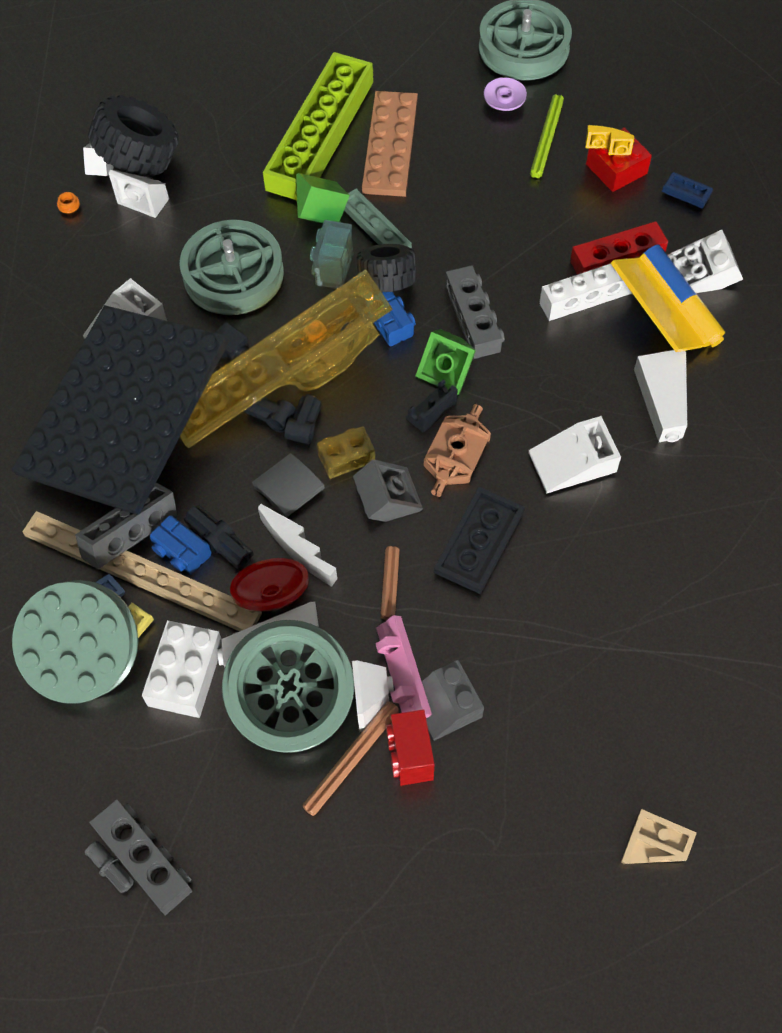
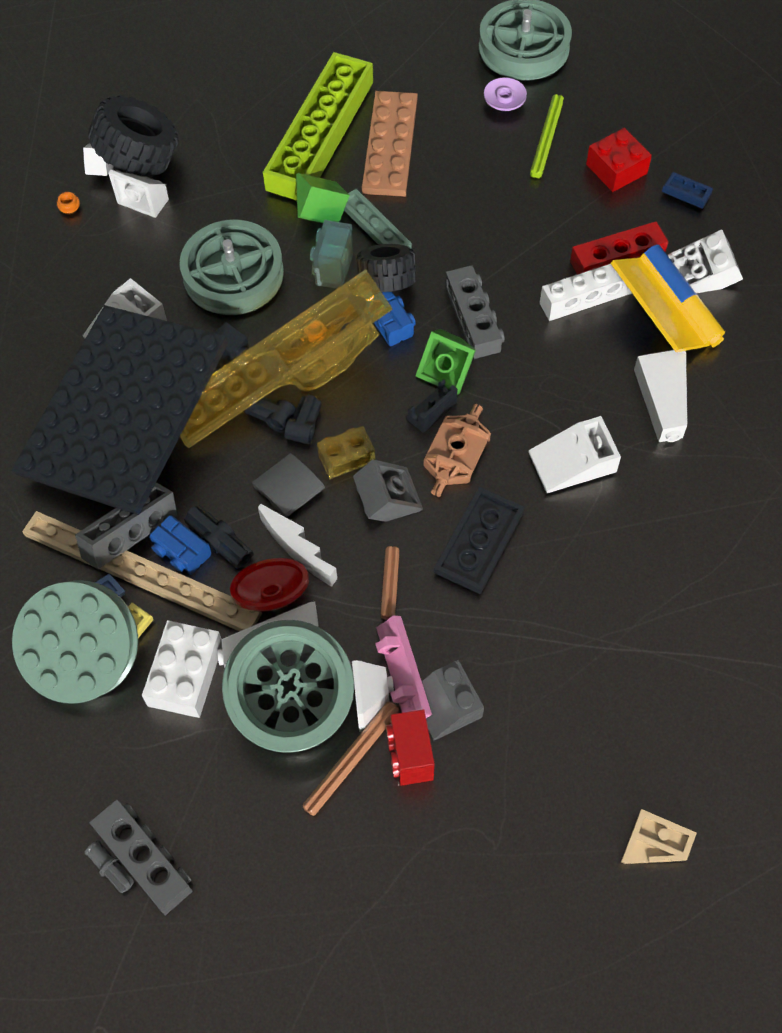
(615, 140): yellow slope -> none

